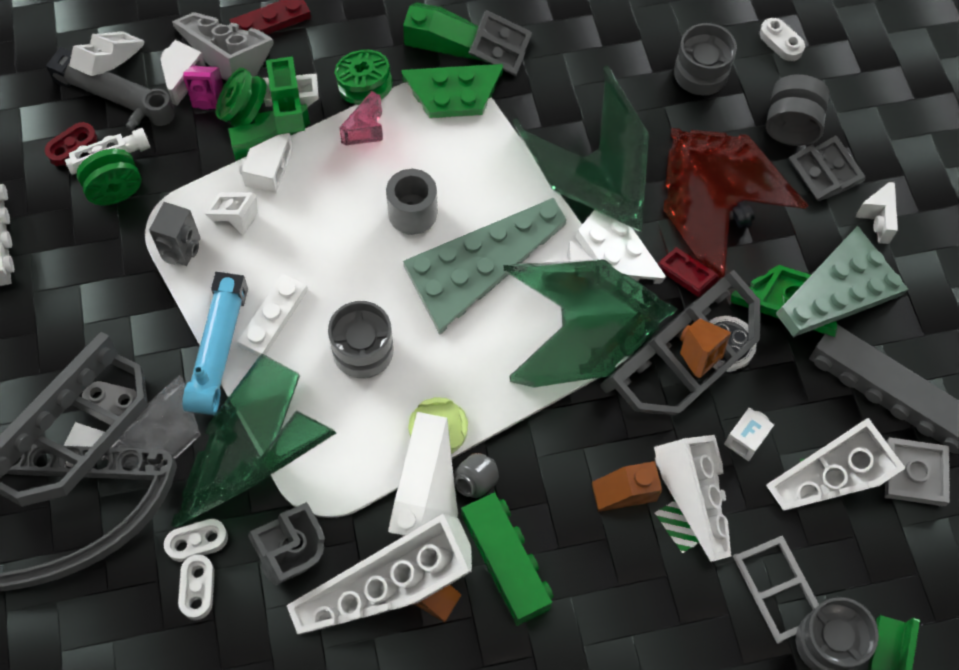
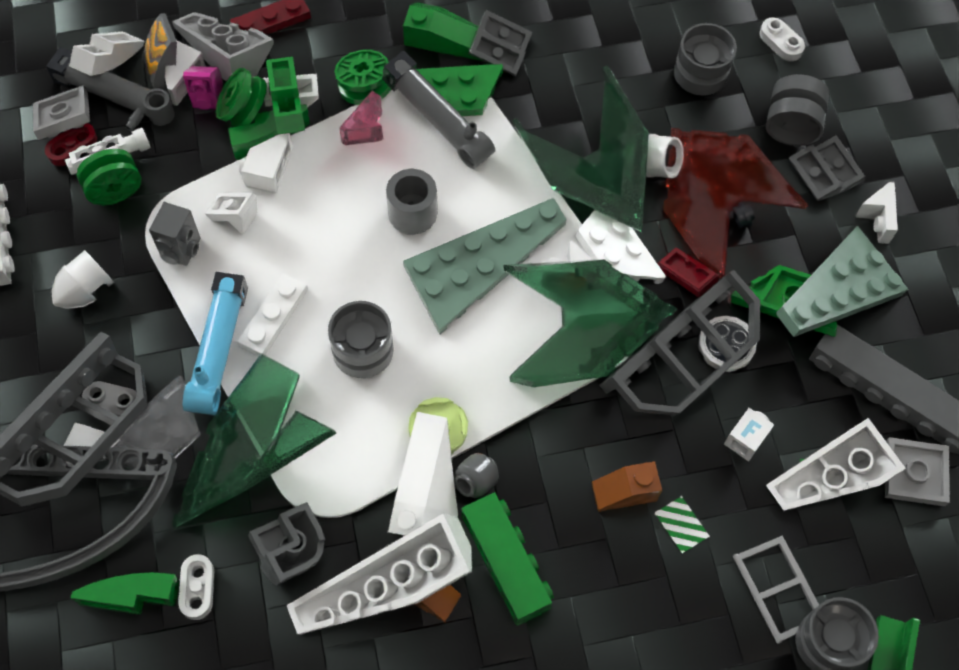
(61, 113): none -> light grey plate
(78, 281): none -> white helmet
(129, 592): none -> green slope
(159, 51): none -> dark grey slope
(196, 539): white plate -> none
(471, 145): none -> dark grey piece
(656, 156): none -> white helmet
(691, 474): white wedge -> none
(703, 345): dark orange slope -> none

